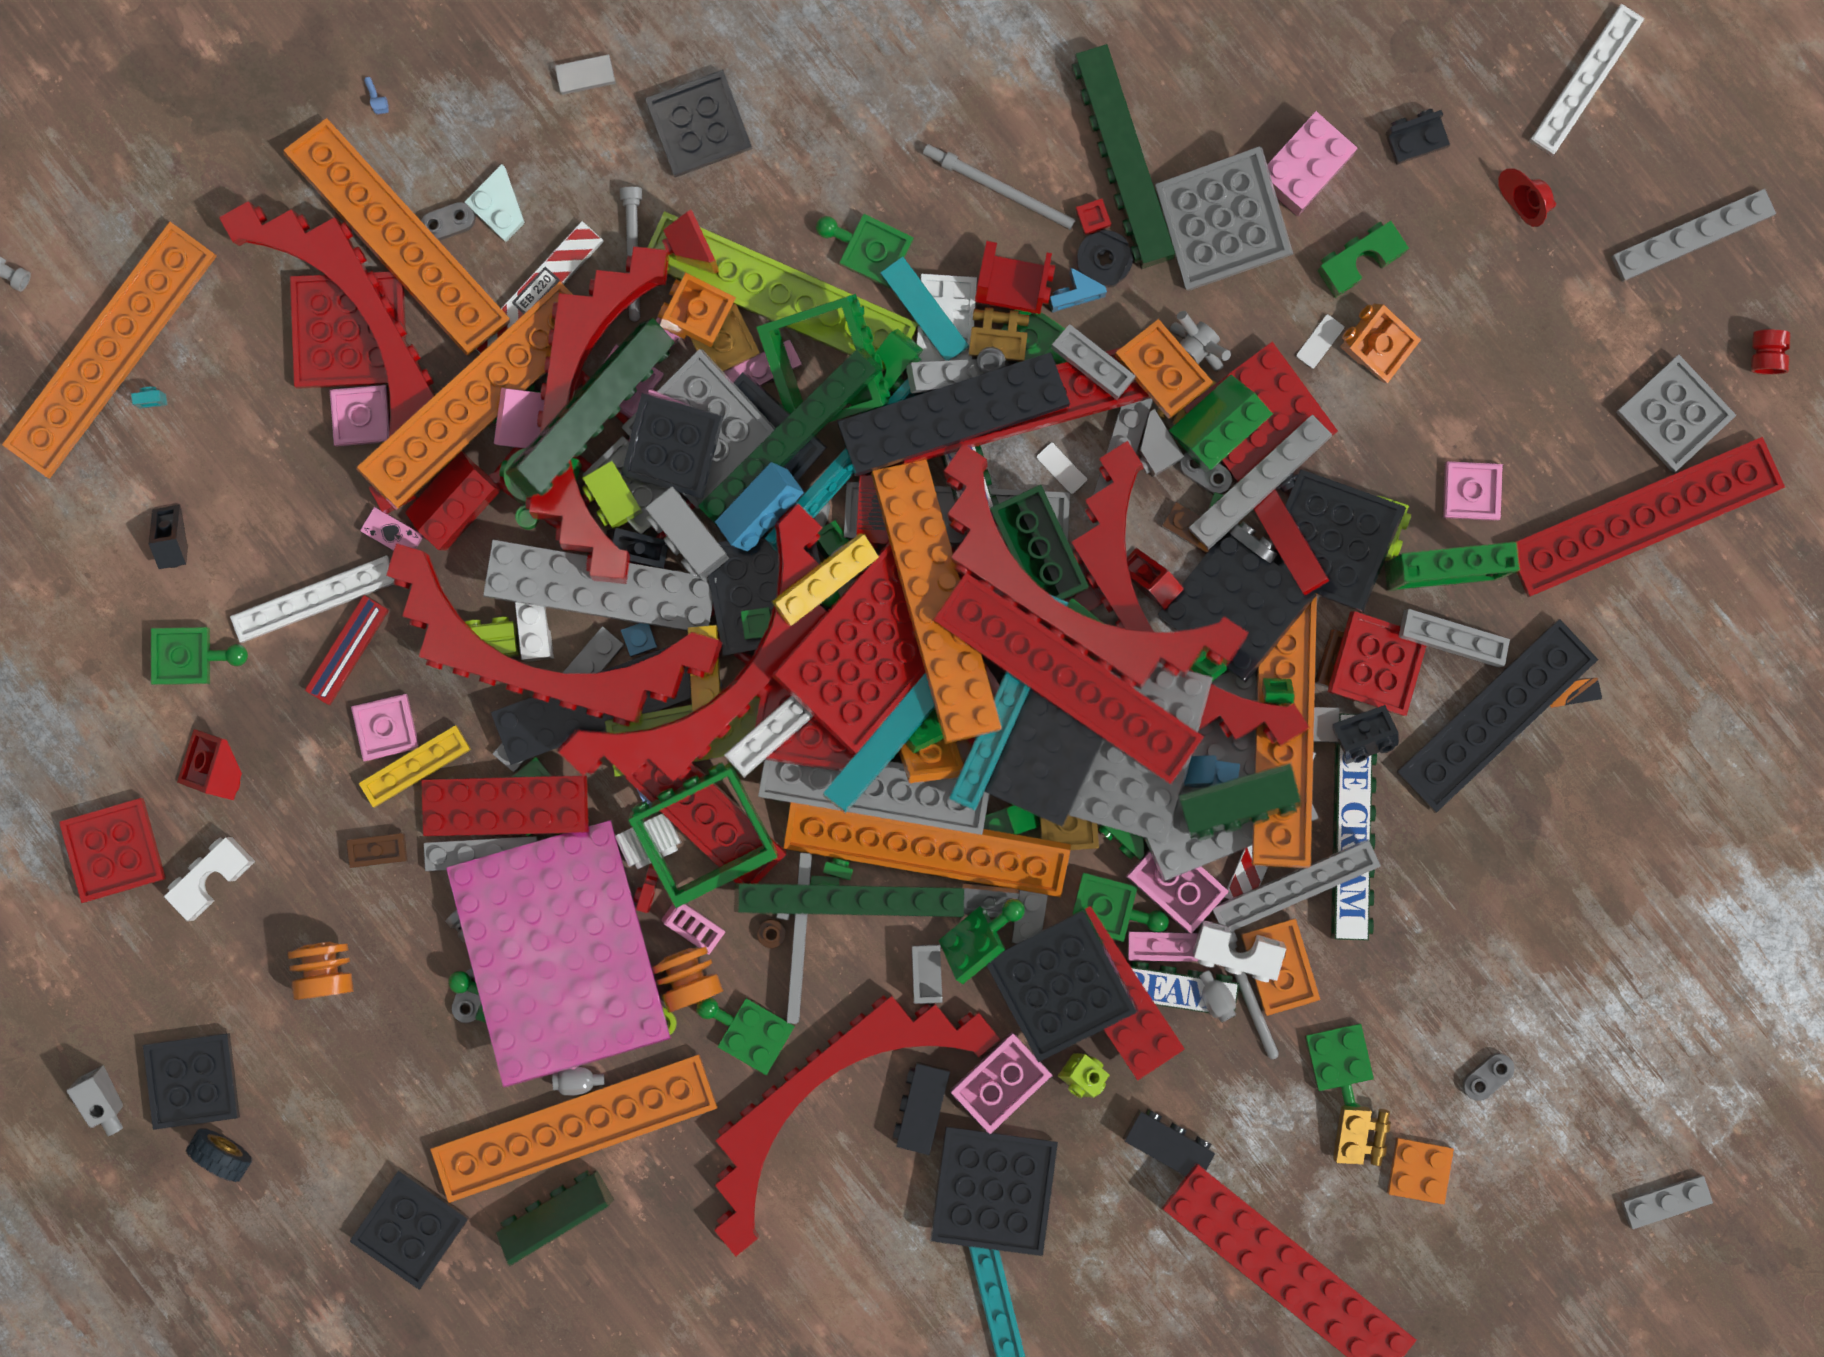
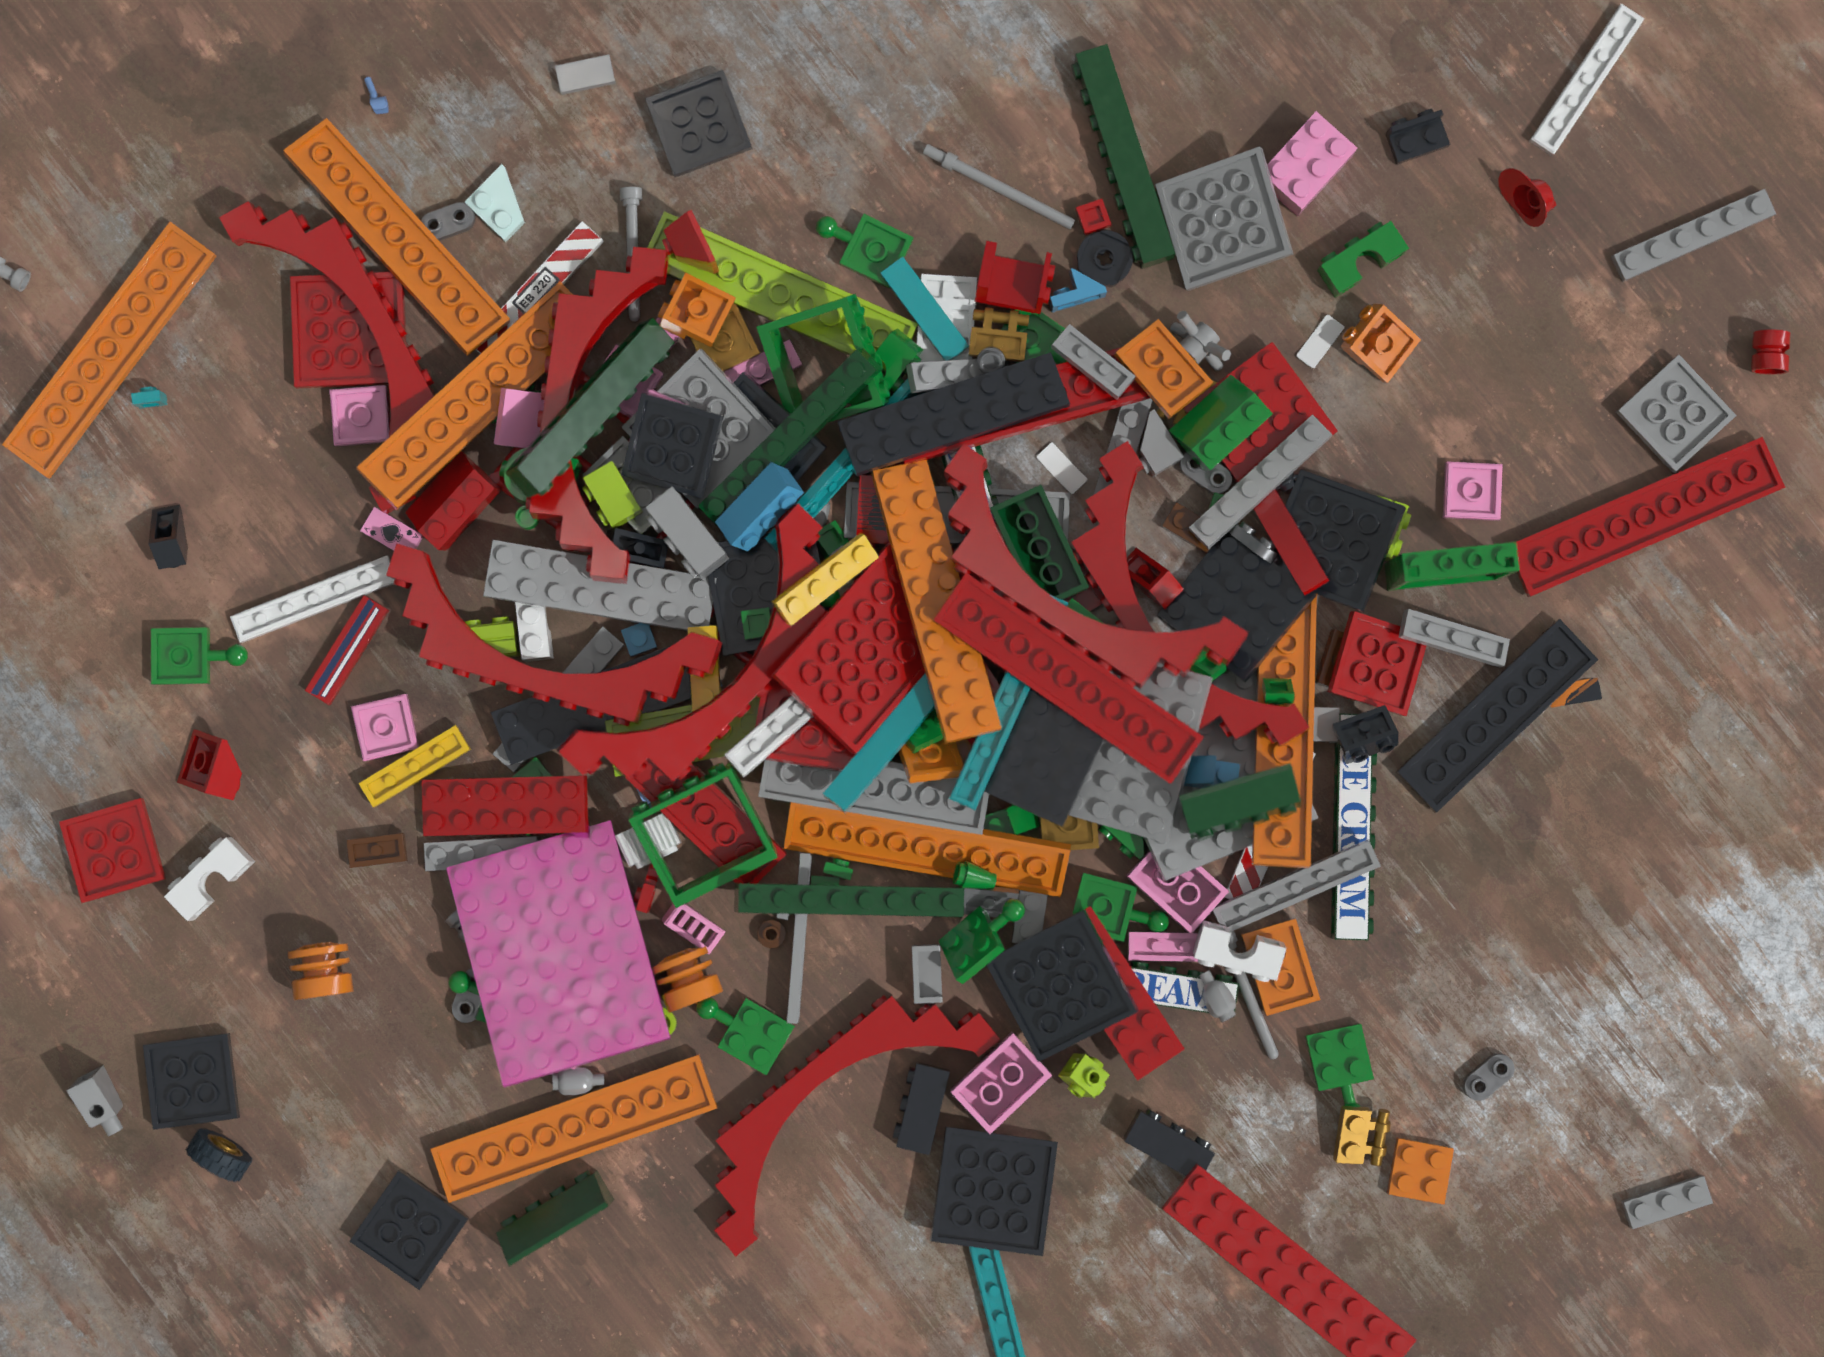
(973, 877): none -> green cone

